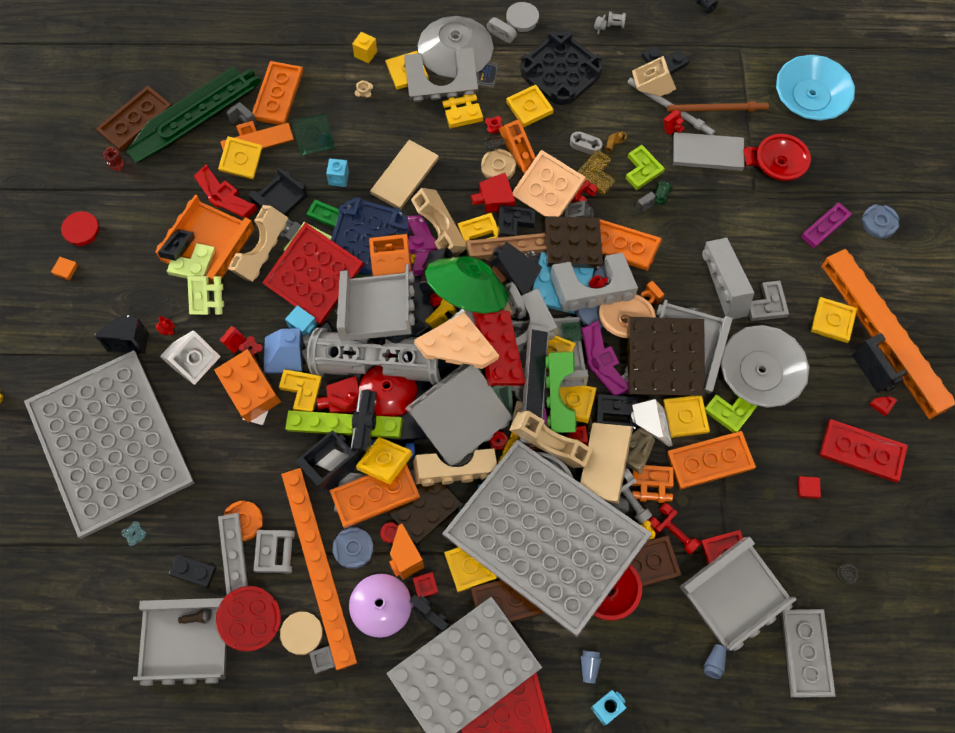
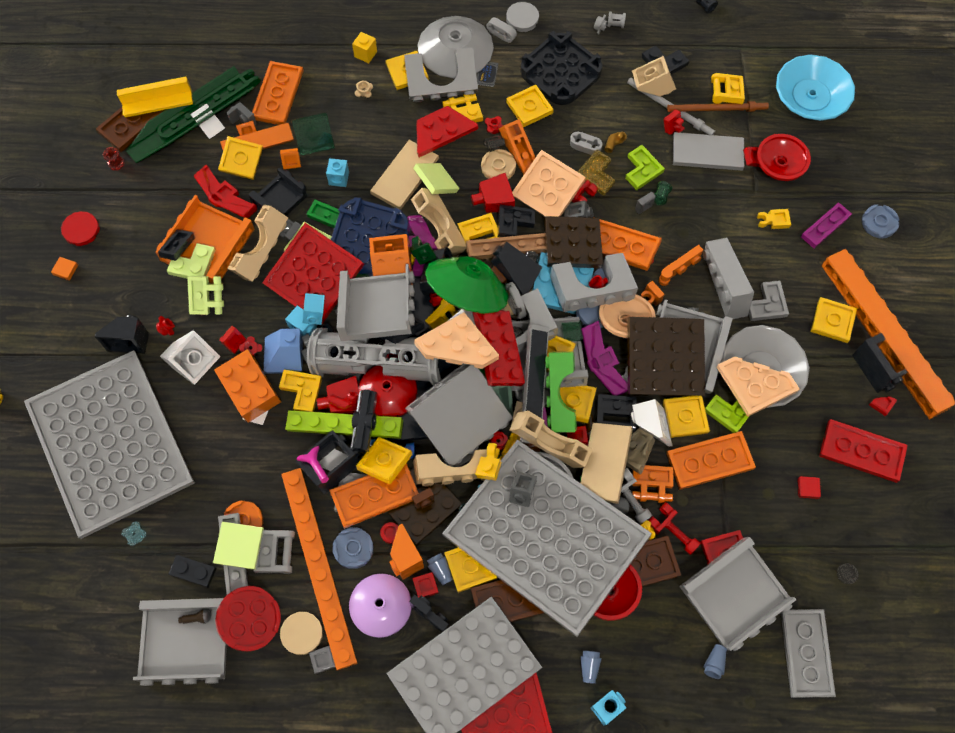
(155, 96): none -> yellow panel
(210, 126): none -> white sticker
(238, 545): none -> yellowish green tile
(290, 158): none -> orange tile
(311, 458): none -> dark pink piece
(313, 309): none -> medium azure brick
(422, 252): none -> dark green bracket
(423, 499): none -> reddish brown plate
(436, 178): none -> yellowish green tile
(440, 568): none -> sand blue cone
(441, 129): none -> red wing
(489, 466): none -> yellow plate
(522, 489): none -> dark grey bracket
(680, 265): none -> orange plate
(733, 88): none -> yellow plate
(756, 384): none -> light nougat plate
(776, 218): none -> yellow plate

